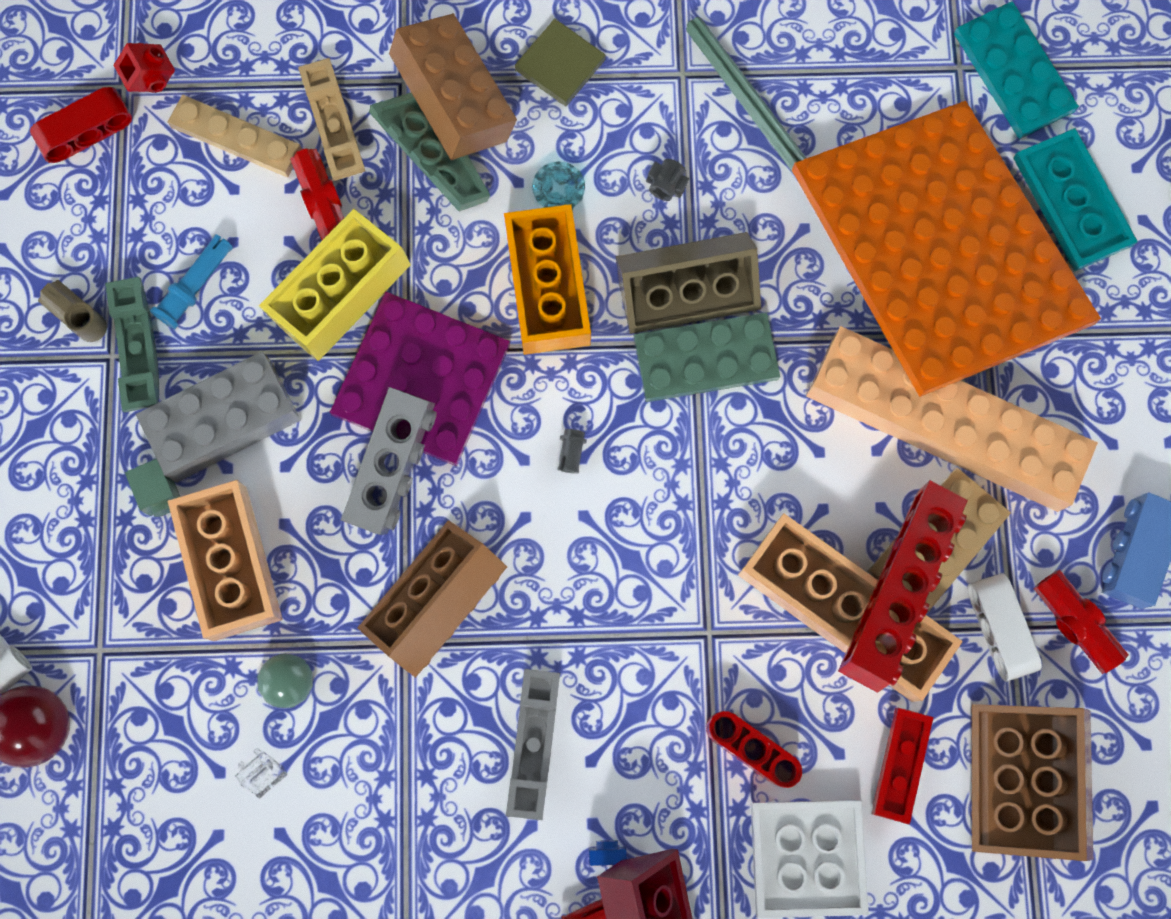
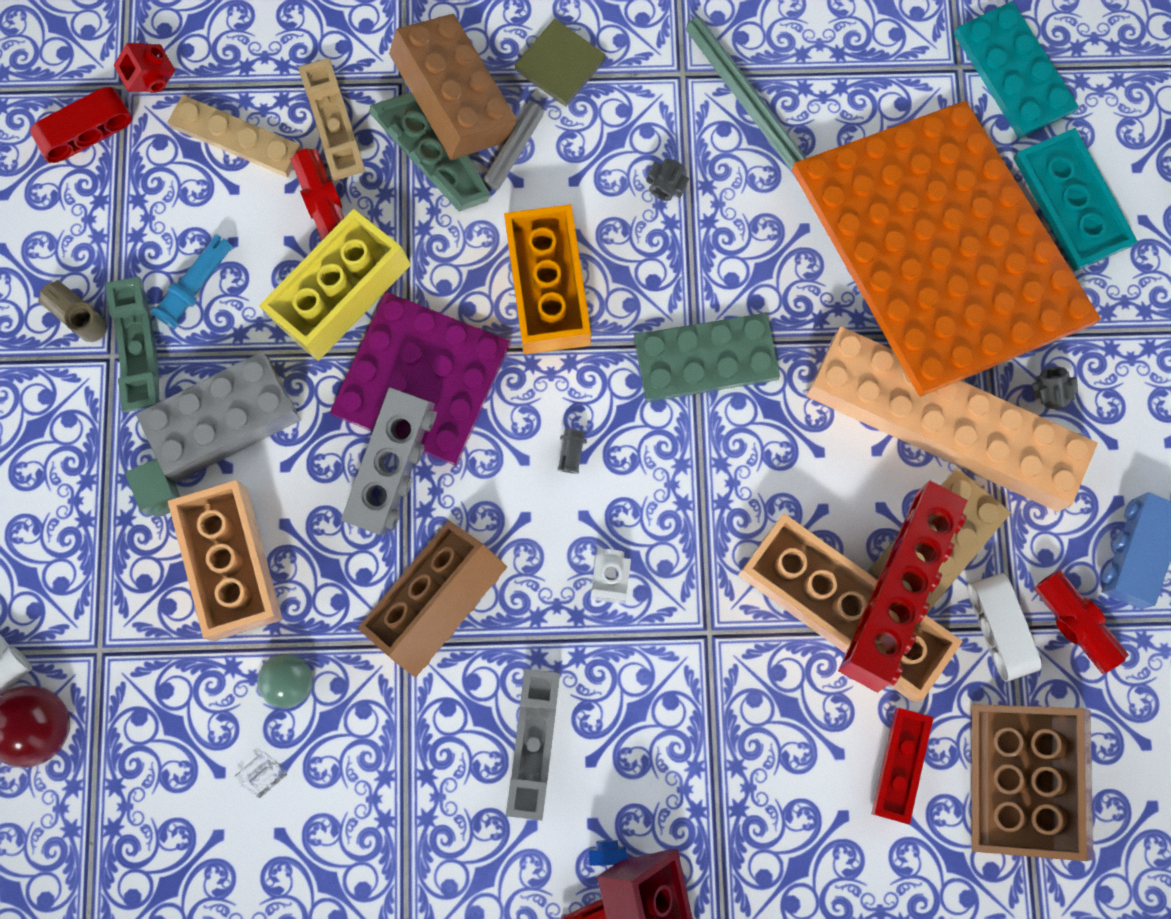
(514, 146): none -> light grey axle
(562, 174): clear light blue gear -> none
(607, 590): none -> white brick
(689, 282): dark tan slope -> none
(770, 755): red beam -> none
(809, 859): white plate -> none
(1055, 387): none -> dark grey gear

